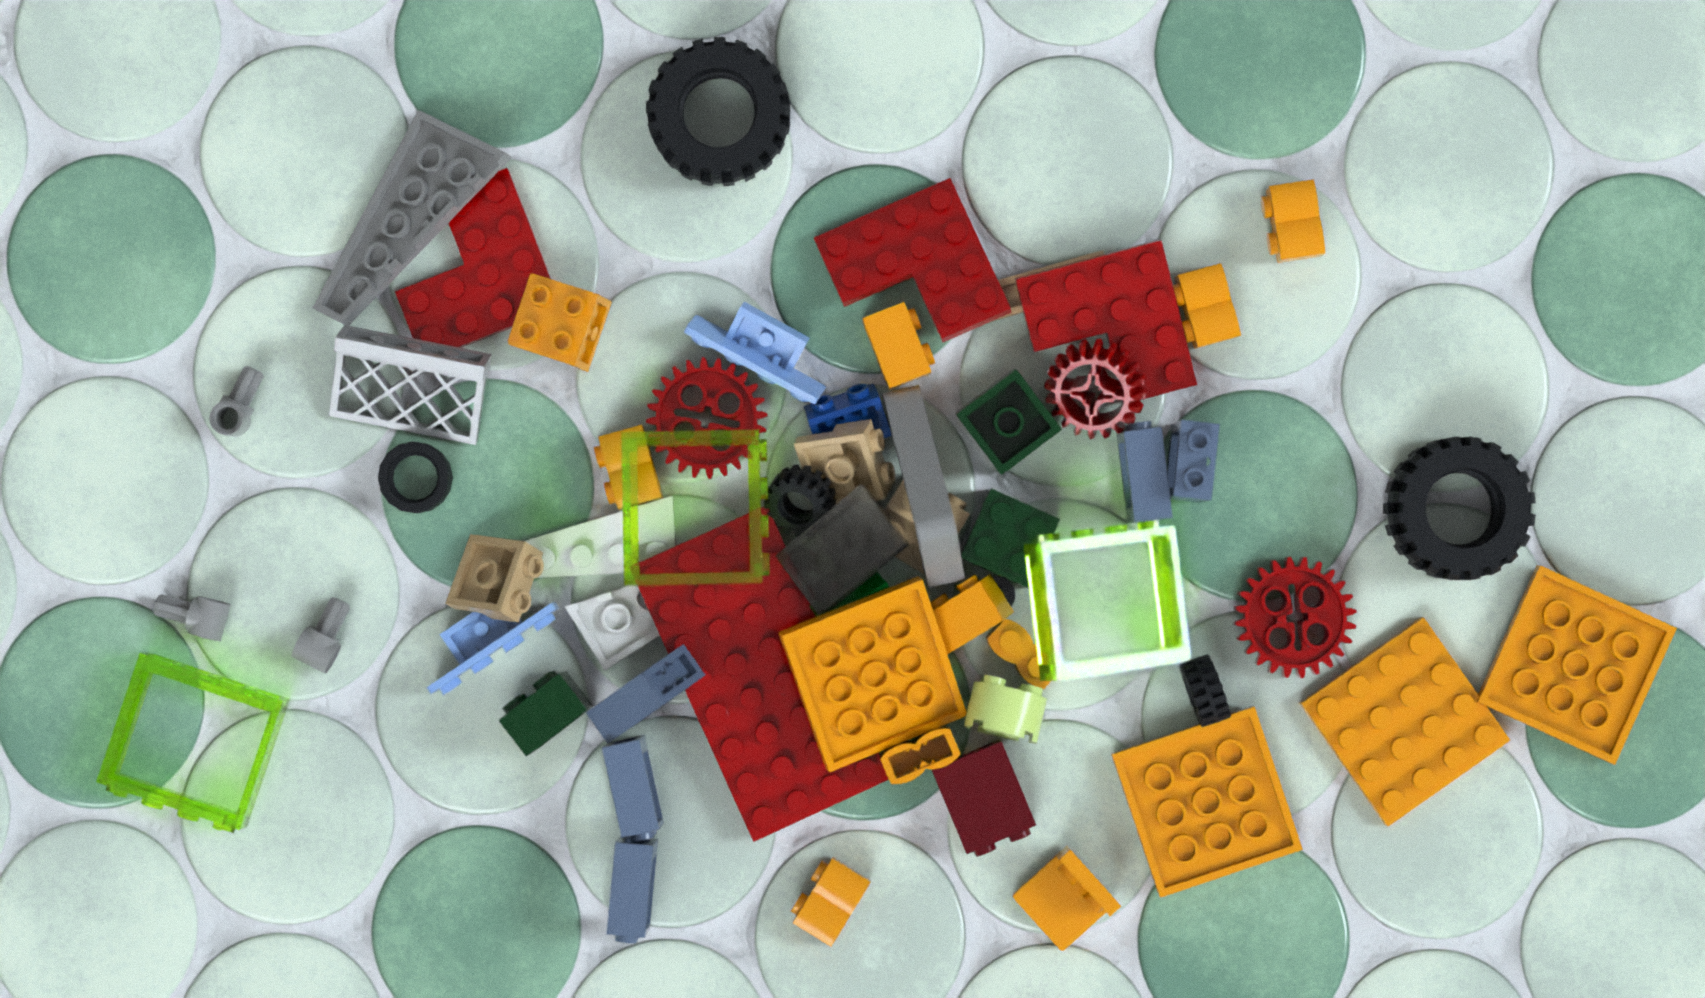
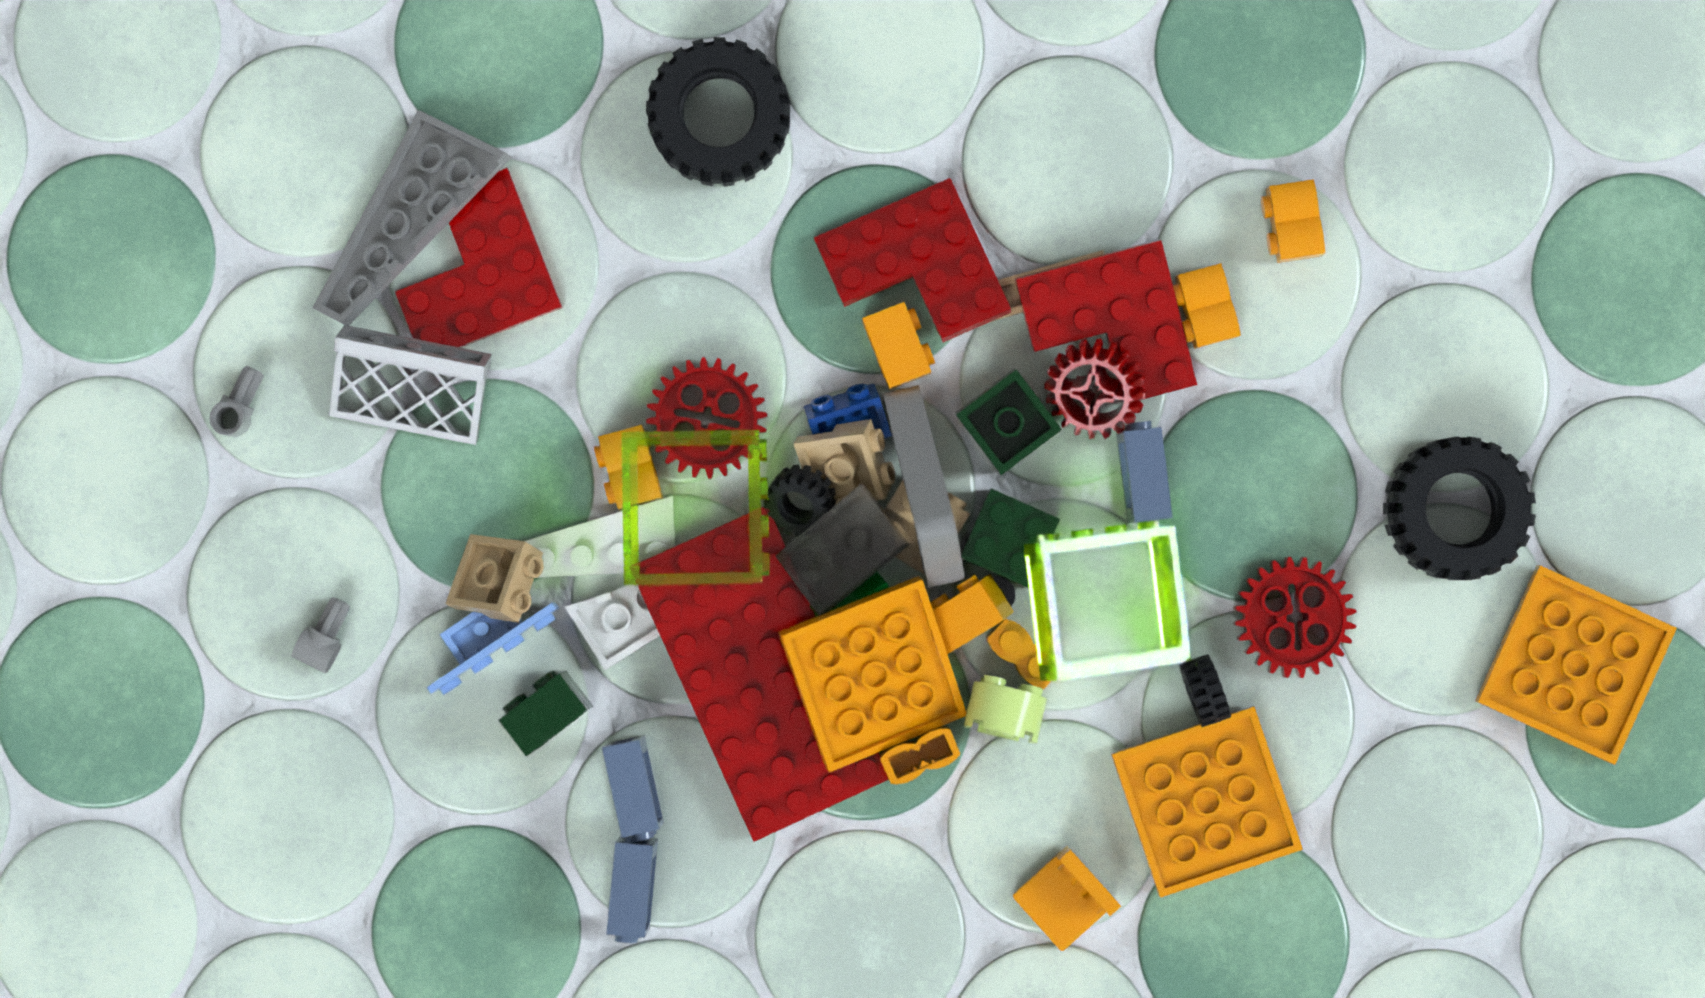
(158, 796): clear neon green window -> none
(201, 617): light grey axle -> none
(386, 475): black tyre -> none
(559, 321): light orange bracket -> none
(645, 693): sand blue window -> none
(761, 346): light blue bracket -> none
(830, 901): light orange brick -> none
(984, 798): dark red brick -> none
(1187, 458): sand blue window -> none
(1404, 721): light orange plate -> none

